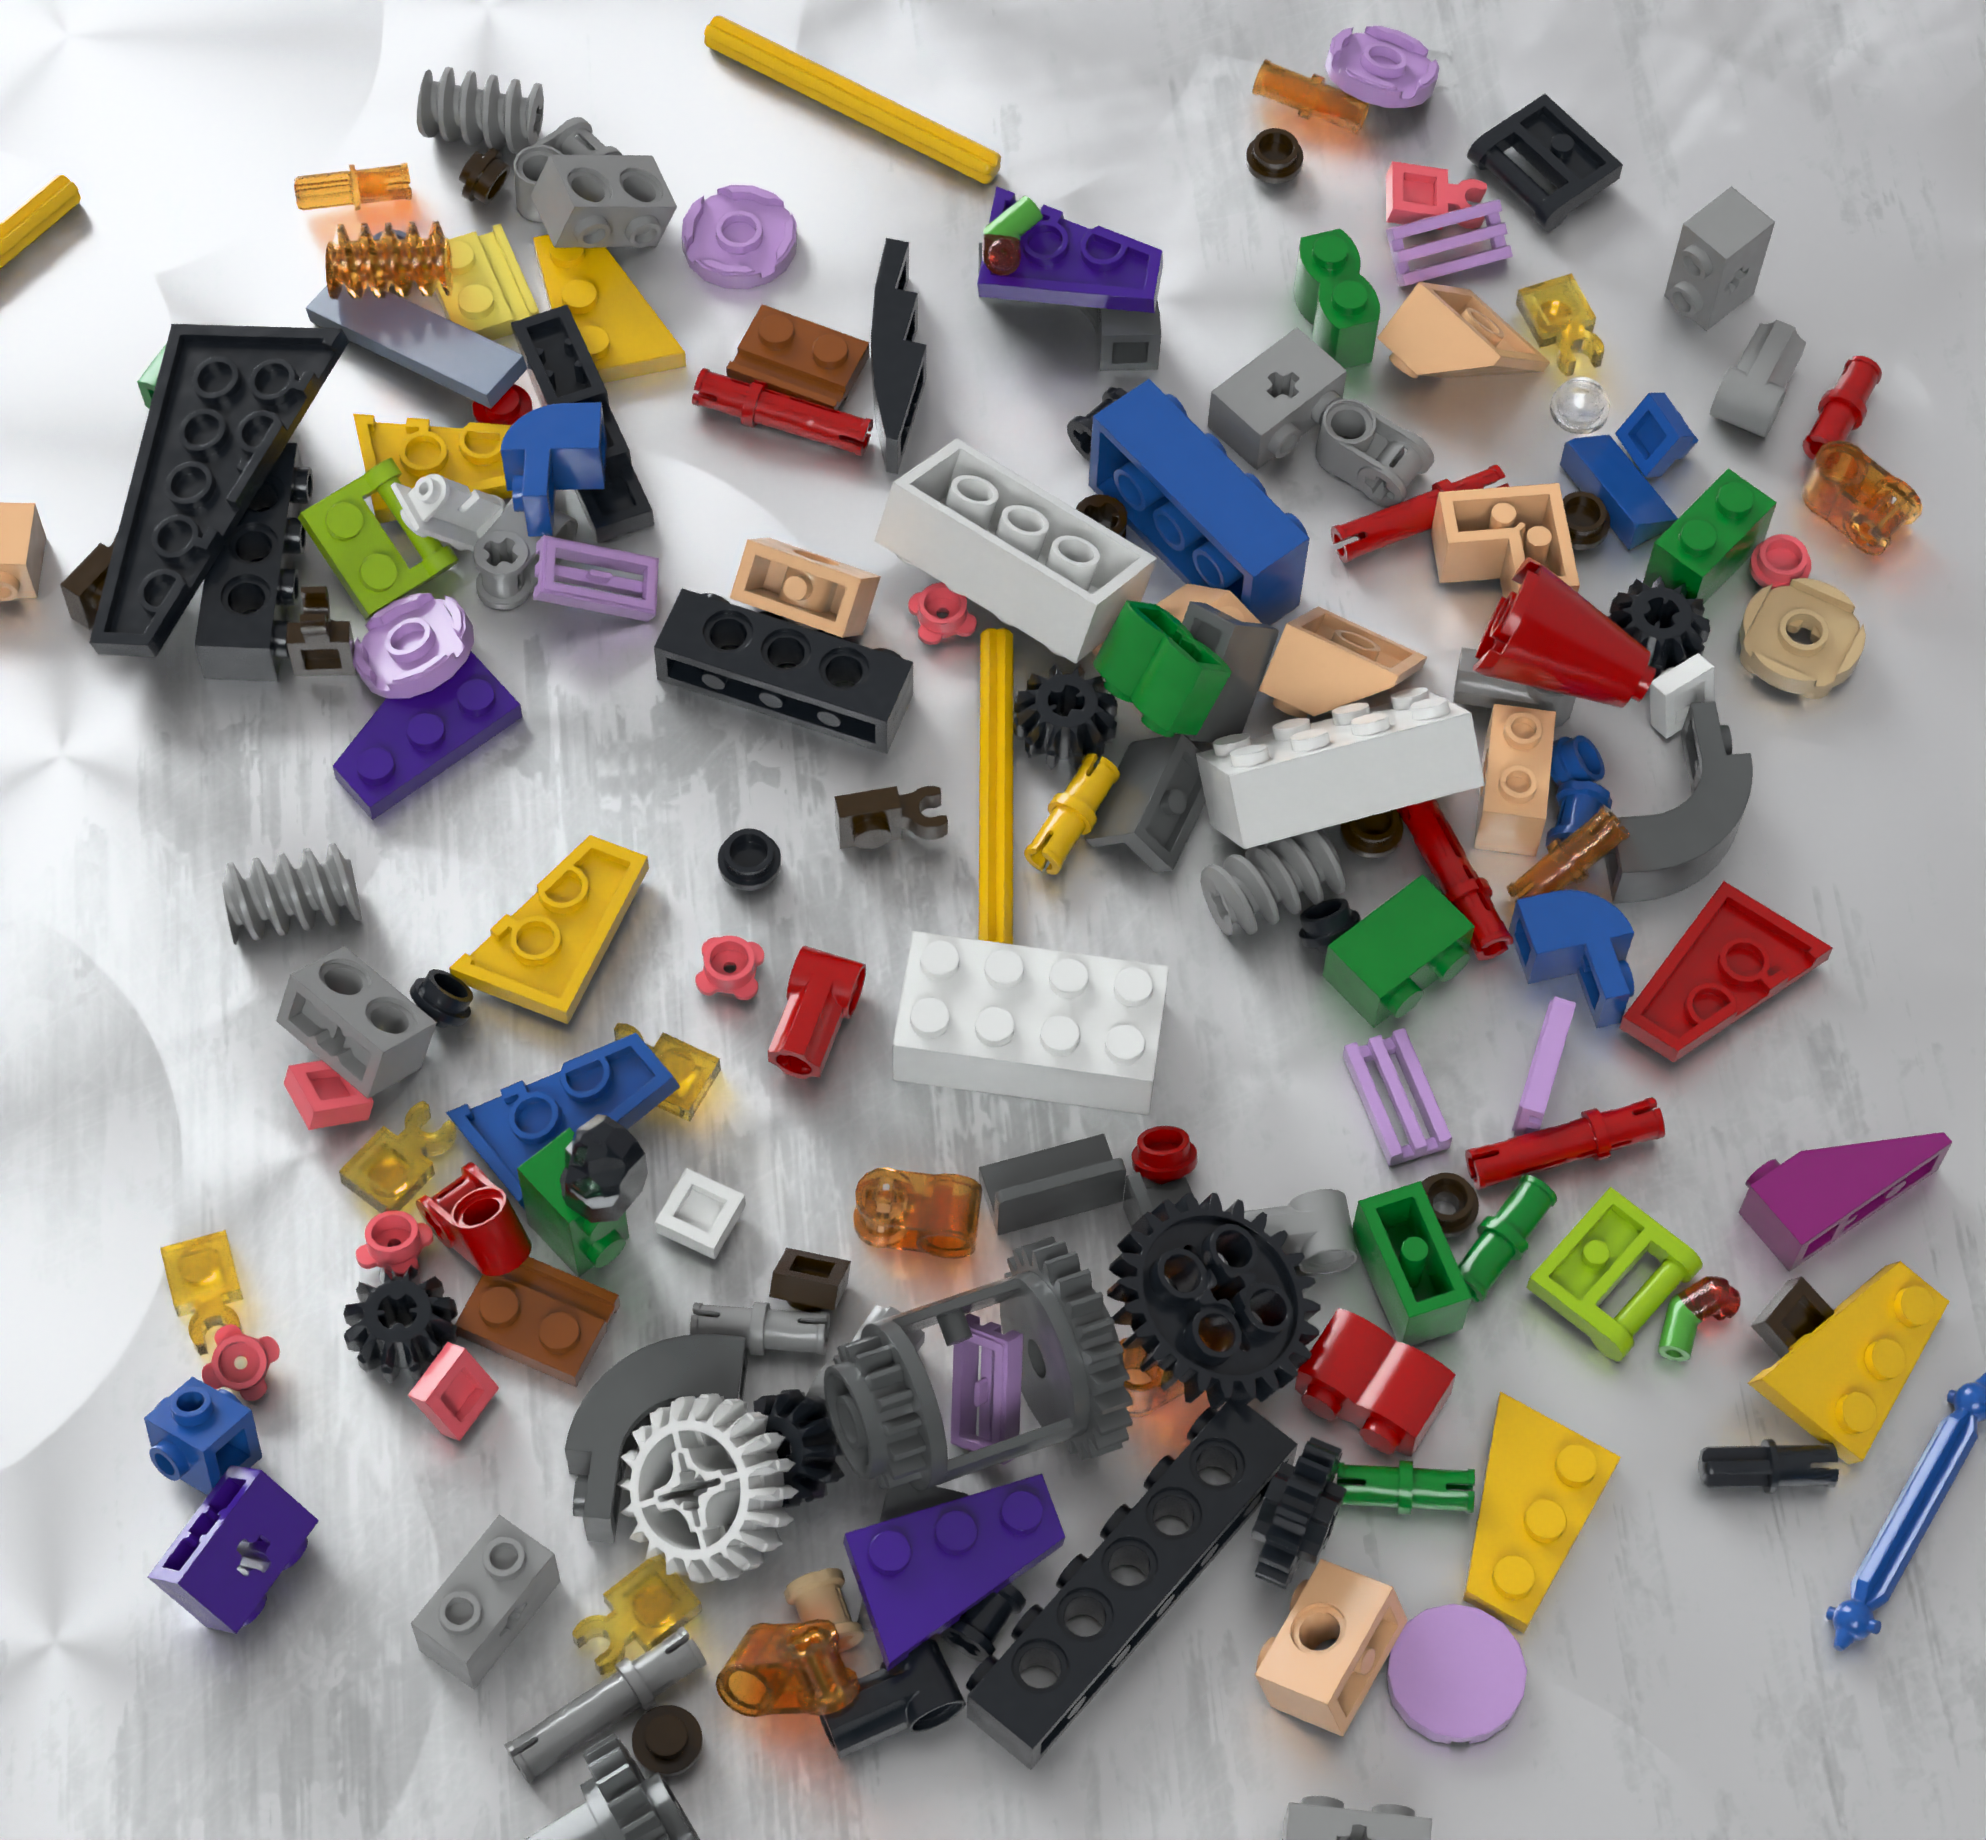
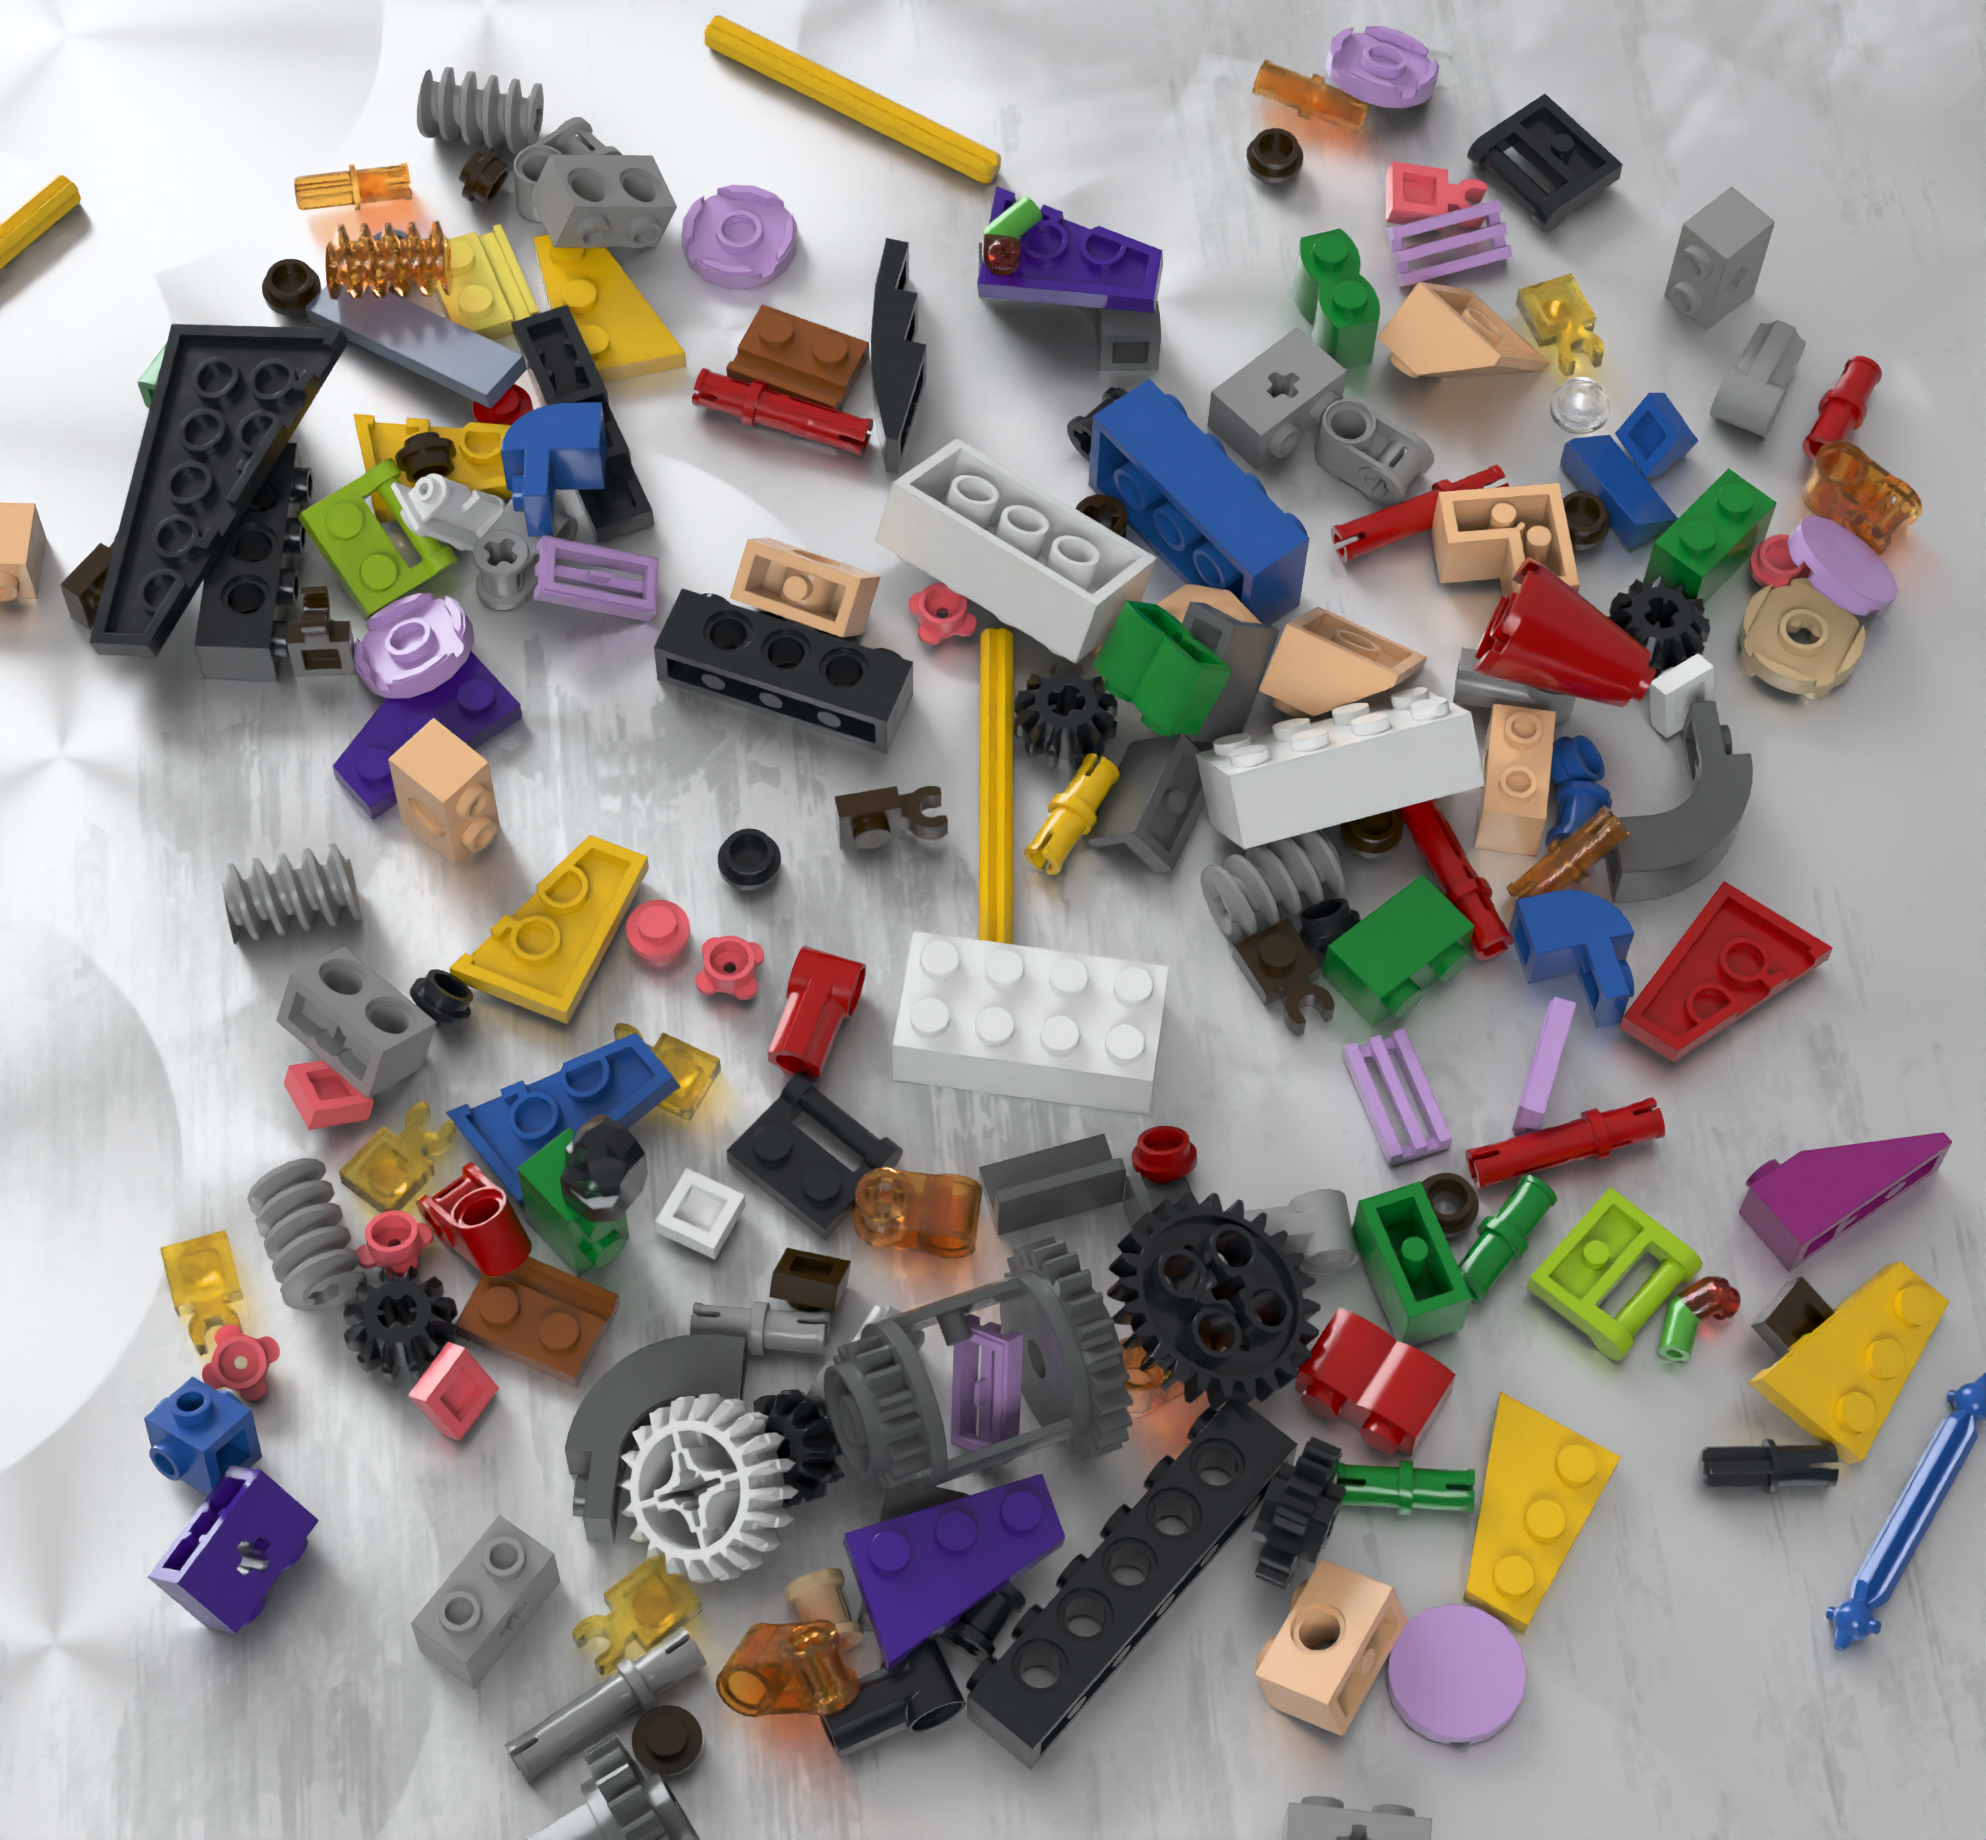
(290, 286): none -> dark brown plate
(304, 1236): none -> light grey piece
(426, 455): none -> dark brown plate
(445, 792): none -> light nougat brick
(658, 930): none -> coral plate
(797, 1168): none -> black plate
(1283, 969): none -> dark brown plate
(1842, 566): none -> lavender tile

